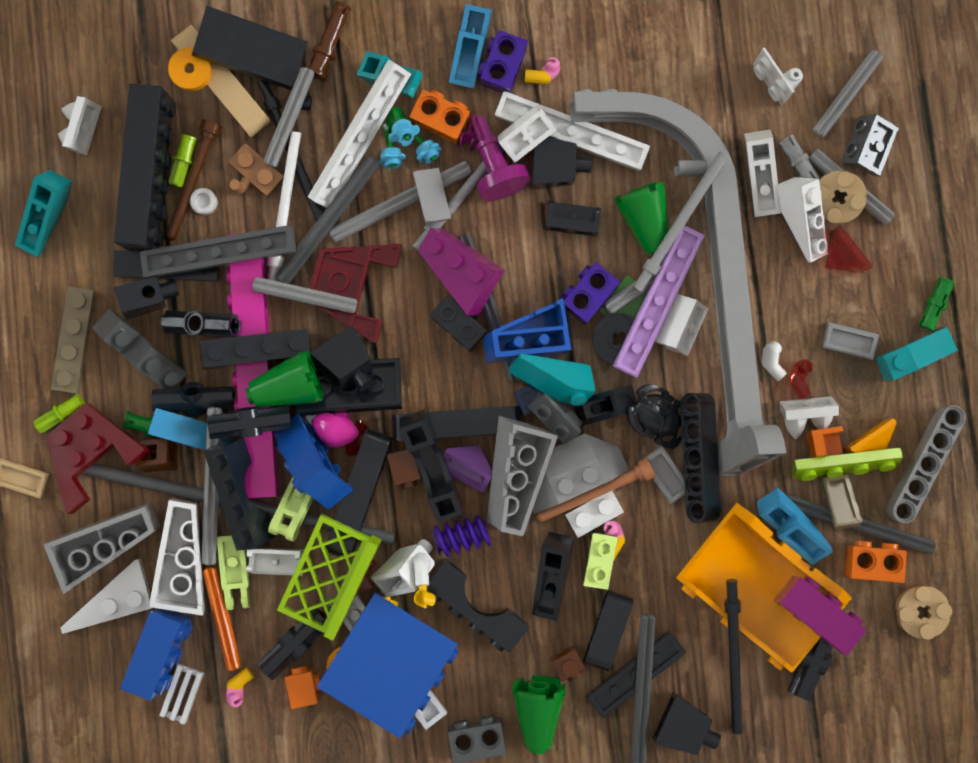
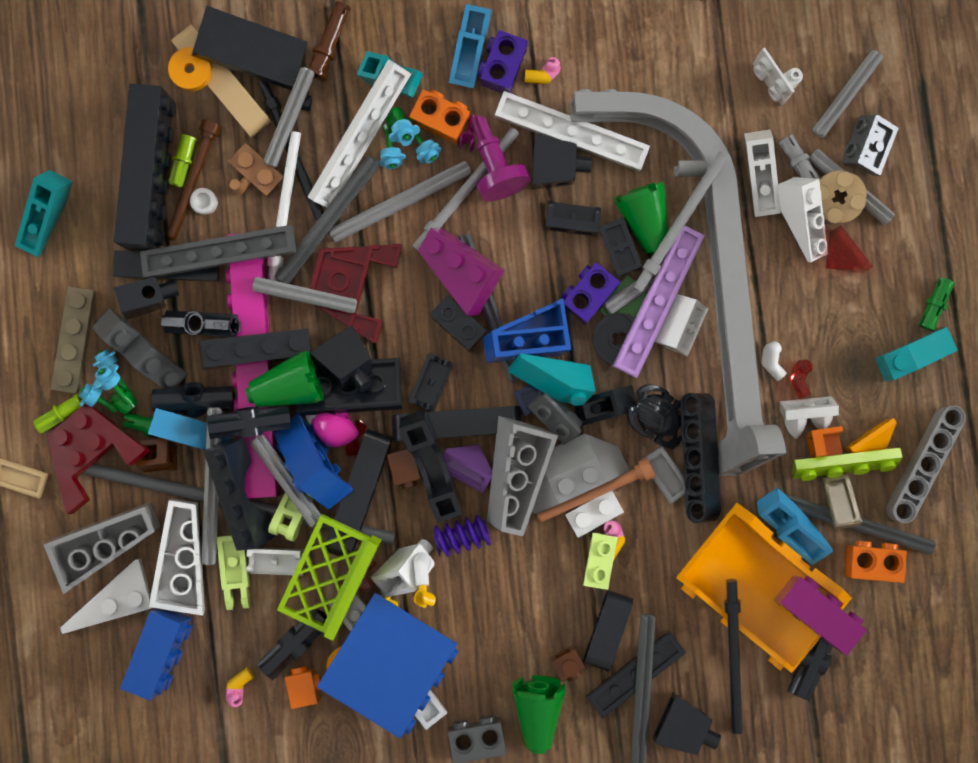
(83, 120): white tile -> none
(107, 378): none -> plant
(174, 714): white tile -> none
(222, 619): orange axle -> none
(285, 479): none -> light grey axle
(431, 382): none -> black hinge
(432, 195): light grey slope -> none
(503, 627): black arch -> none
(526, 133): white hinge -> none
(552, 575): black slope -> none
(620, 247): none -> black hinge
(849, 341): light grey tile -> none
(938, 610): tan plate -> none

